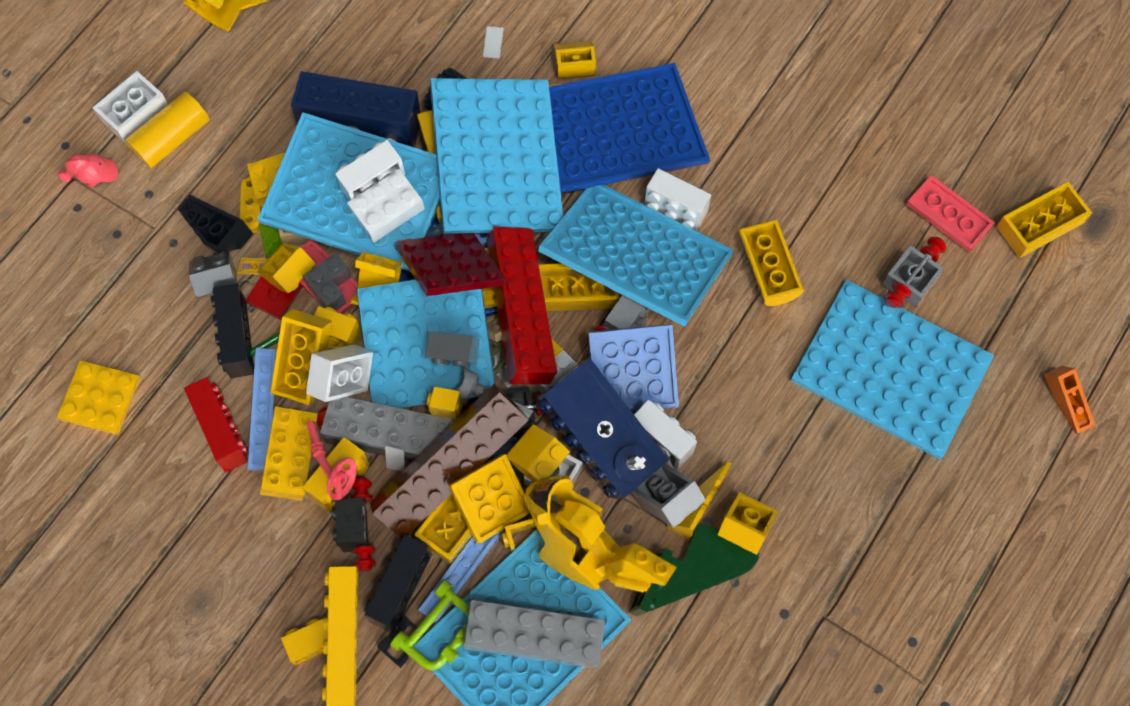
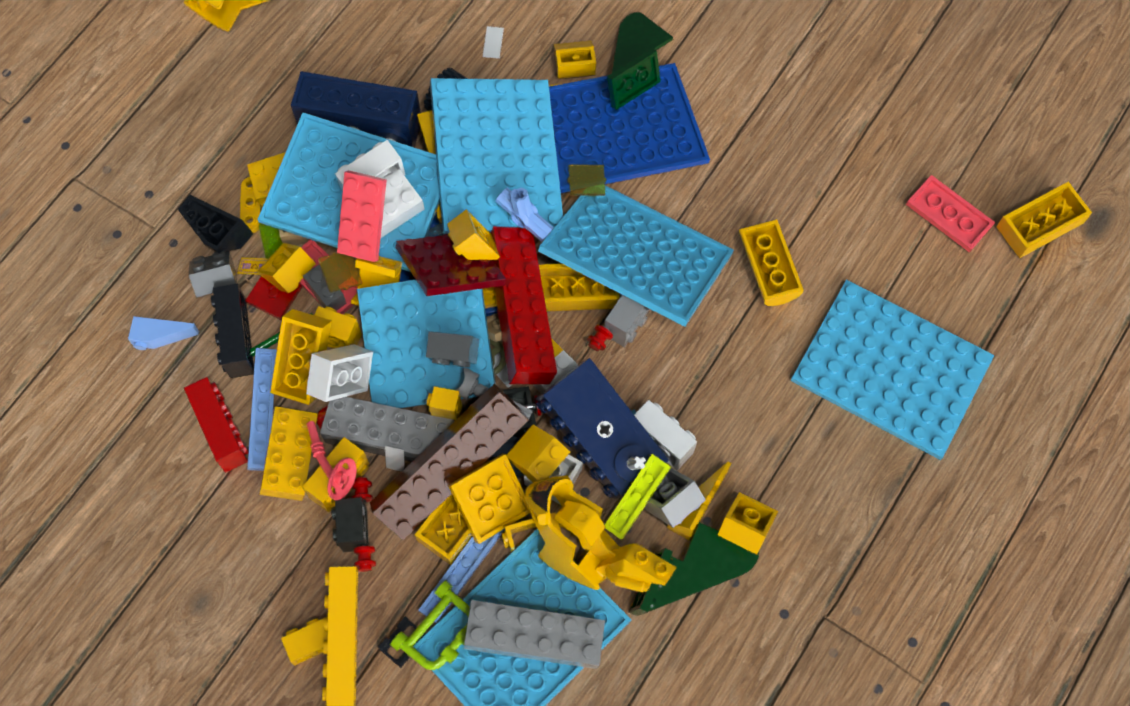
(89, 169): coral piece -> none
(98, 397): yellow plate -> none
(130, 106): white brick -> none
(157, 332): none -> light blue slope
(167, 129): yellow brick -> none
(340, 272): none -> clear yellow piece
(361, 215): none -> coral plate
(398, 583): black brick -> none
(471, 238): none -> yellow slope
(524, 212): none -> light blue piece
(587, 180): none -> clear yellow piece
(635, 58): none -> dark green piece
(637, 496): none -> neon yellow plate
(638, 363): medium blue plate -> none
(677, 199): white brick -> none
(914, 274): light grey brick -> none
(1070, 397): orange slope -> none

